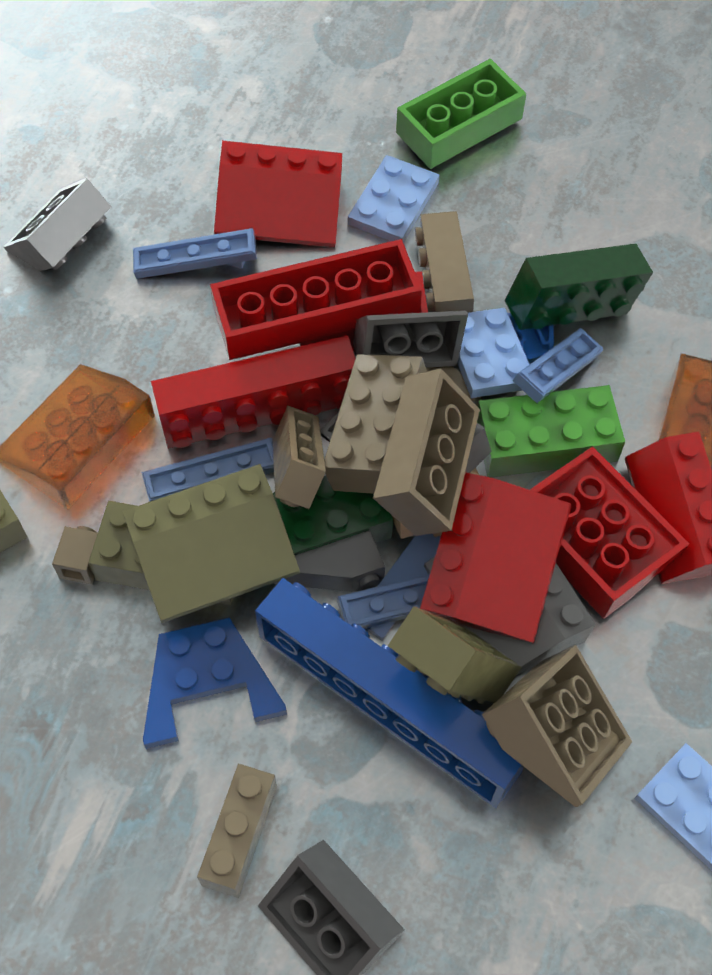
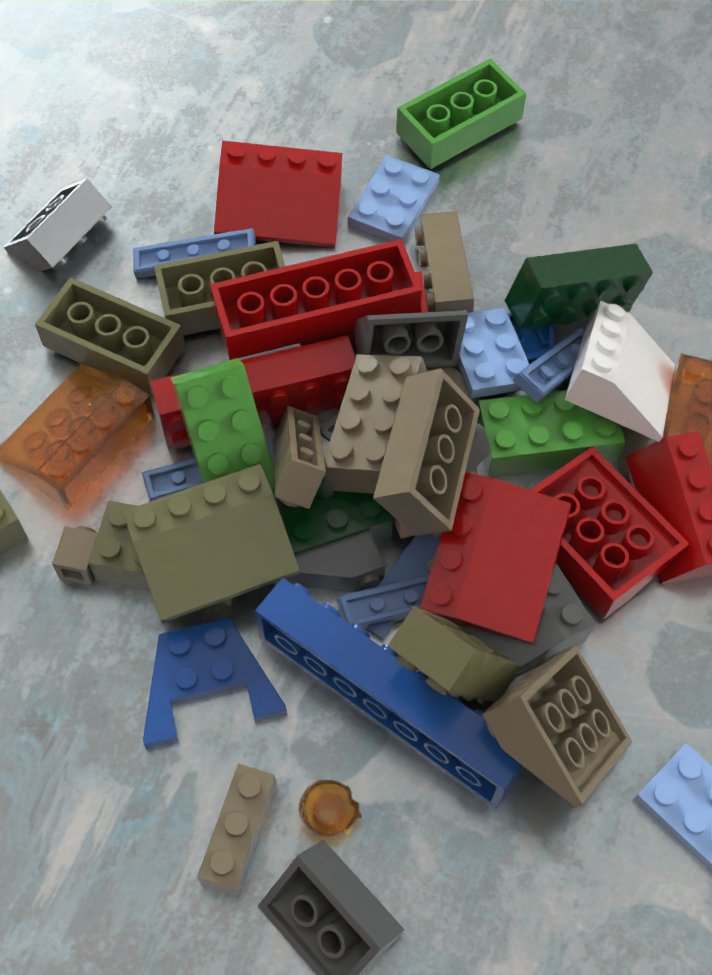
(110, 334): none -> olive brick
(186, 282): none -> olive brick
(222, 421): none -> bright green brick
(328, 808): none -> clear orange hair
(622, 373): none -> white slope

